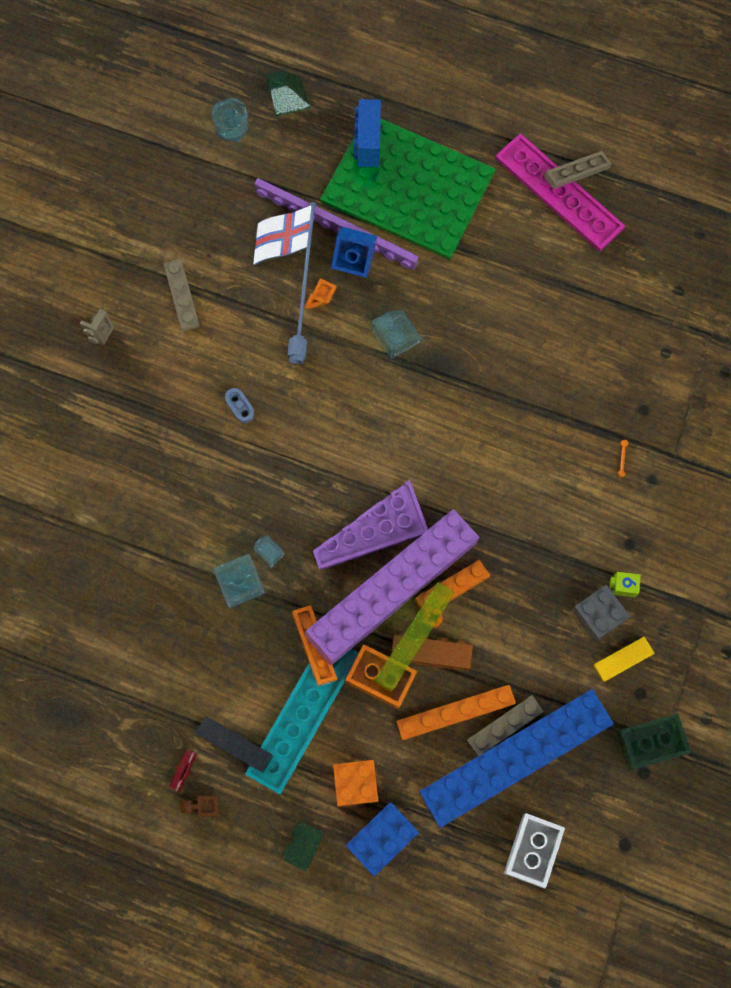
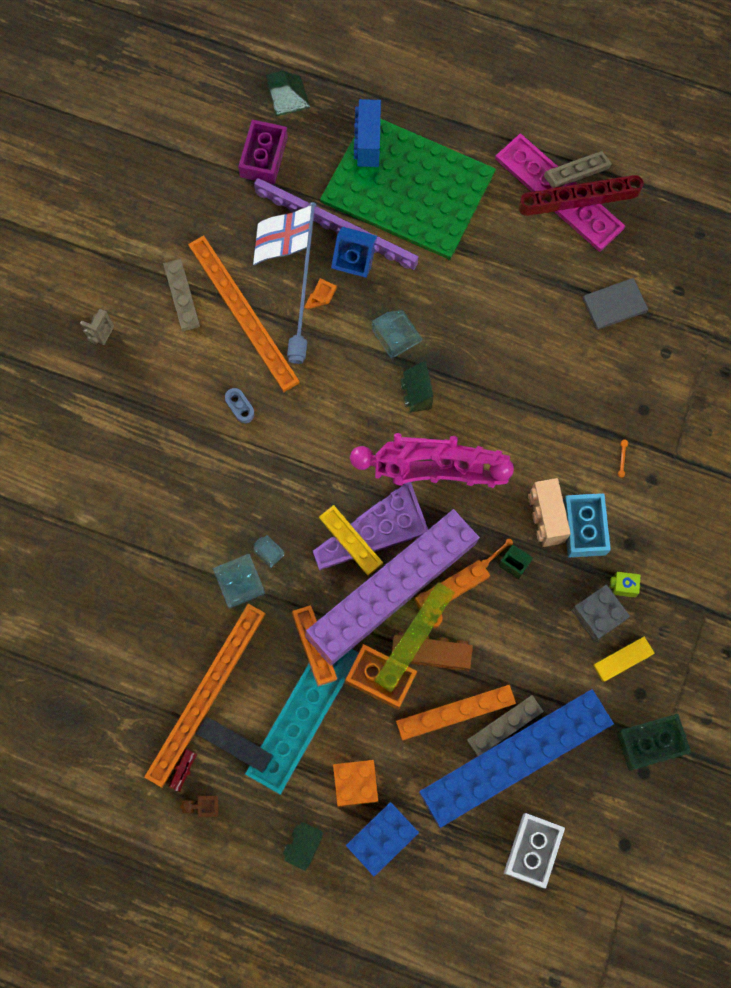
(205, 696): none -> orange plate
(230, 119): clear light blue brick -> none
(244, 314): none -> orange plate
(263, 151): none -> magenta brick
(351, 540): none -> yellow tile
(417, 388): none -> clear green slope
(450, 461): none -> dark pink piece
(509, 542): none -> orange hinge
(515, 561): none -> dark green piece
(549, 512): none -> light nougat brick
(587, 525): none -> medium azure brick
(588, 190): none -> dark red beam
(615, 303): none -> dark grey tile

